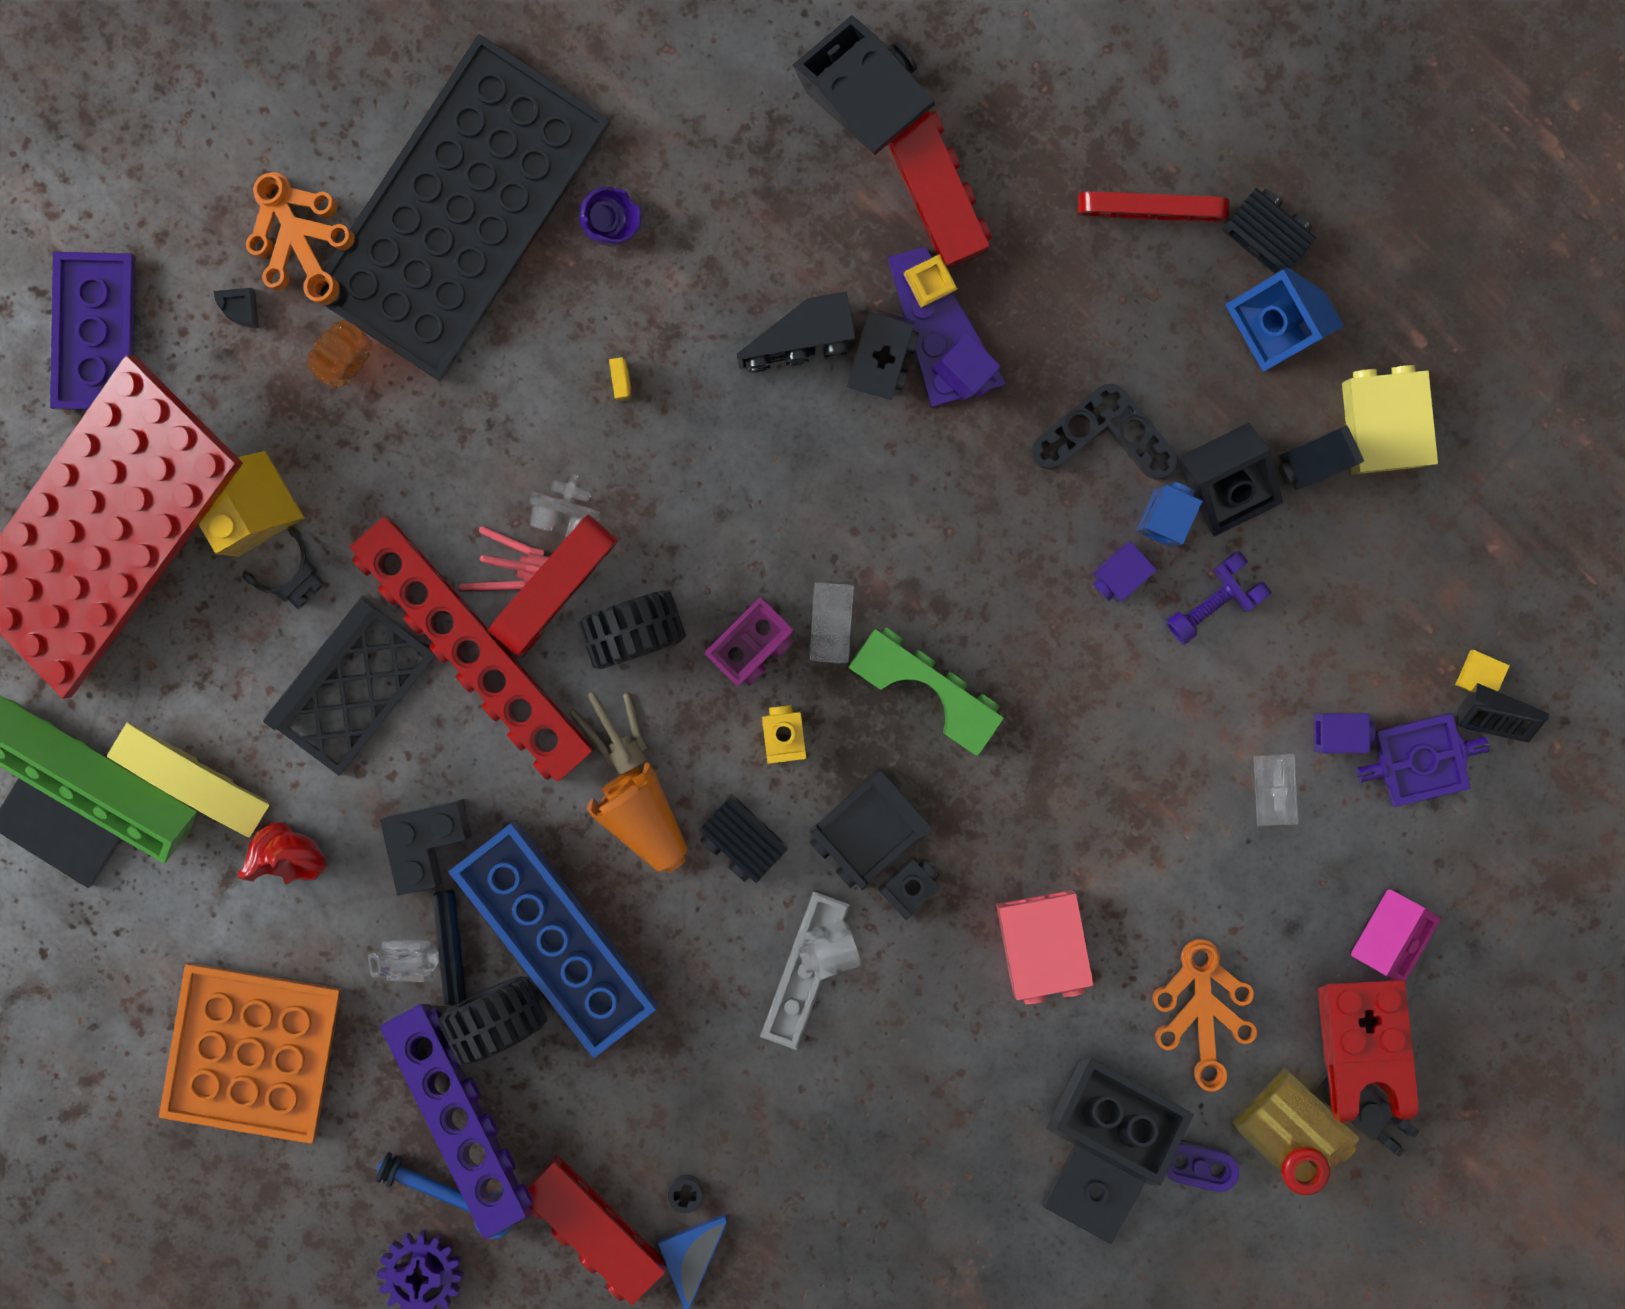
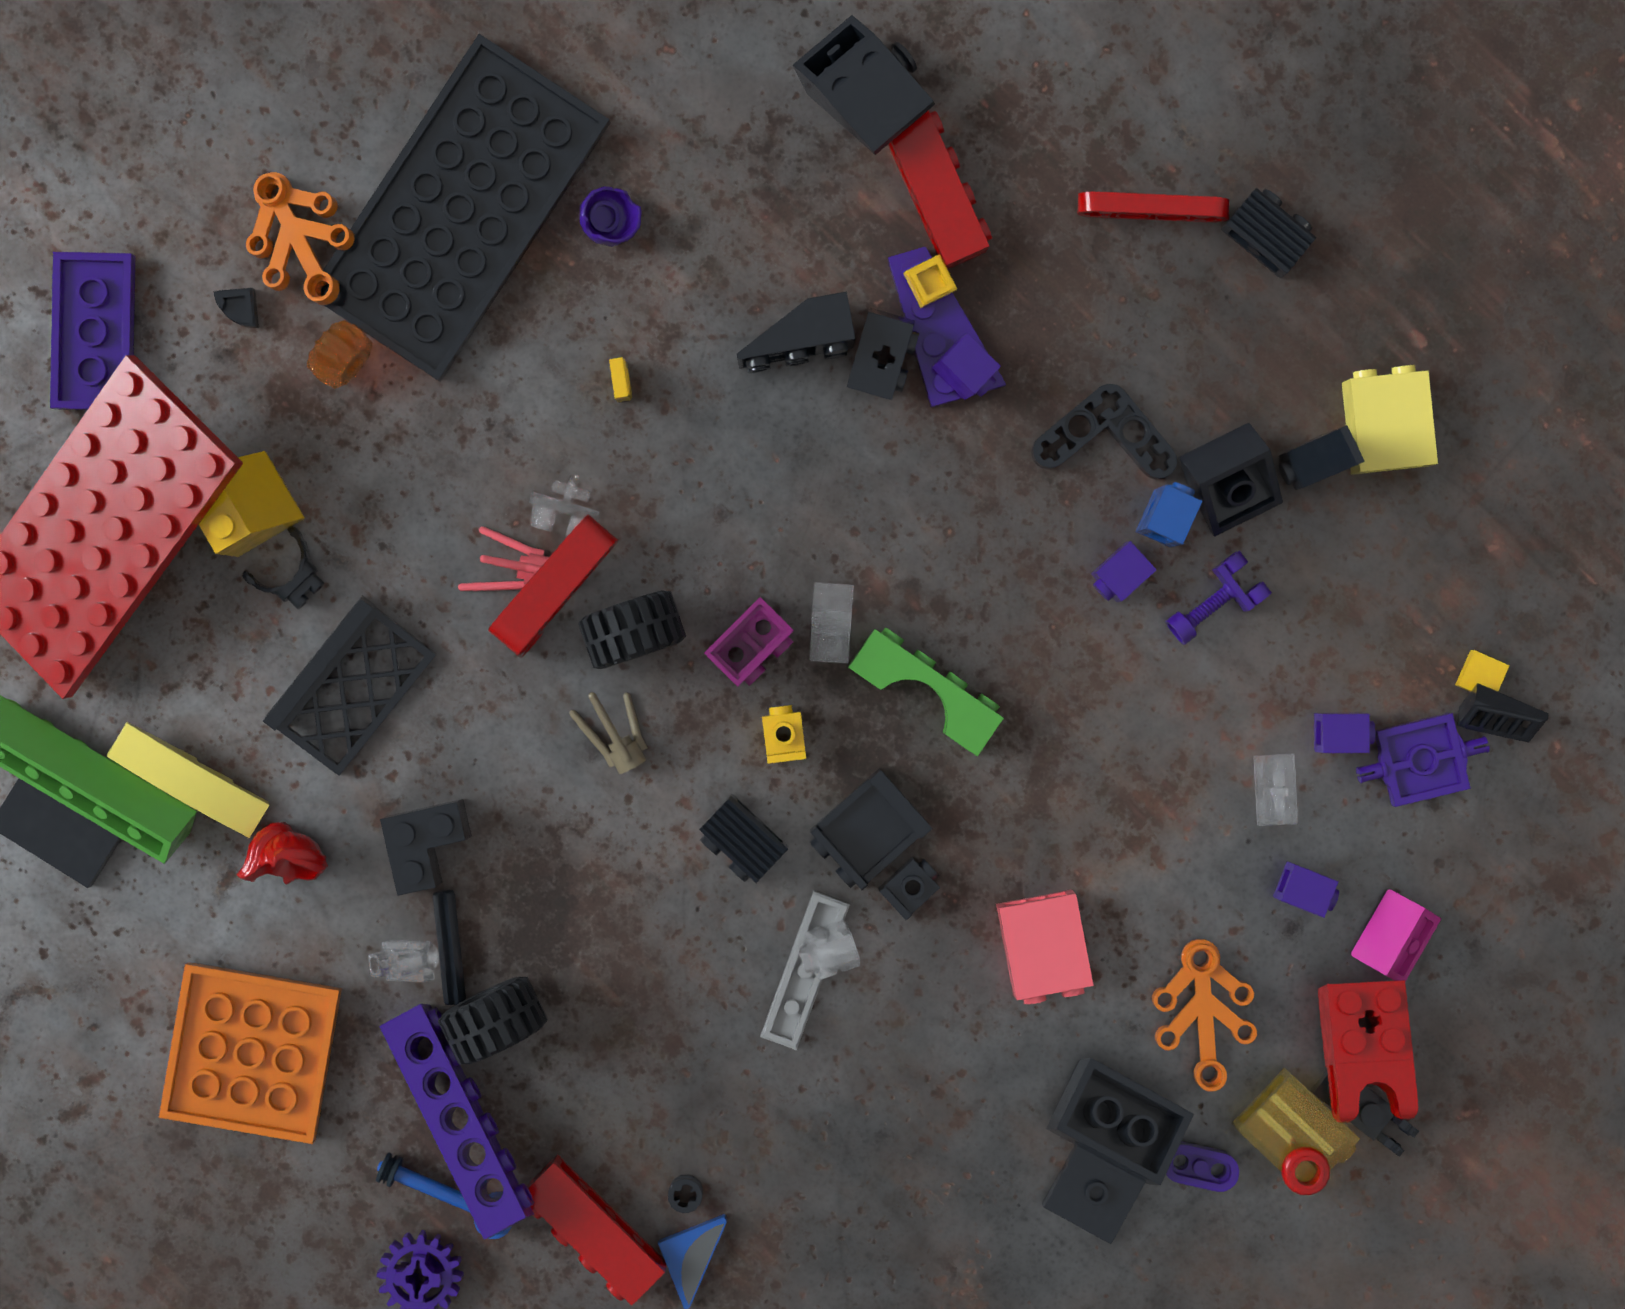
(388, 538): red brick -> none
(554, 938): blue brick -> none
(641, 818): orange cone -> none
(1283, 317): blue slope -> none
(1307, 889): none -> dark purple brick

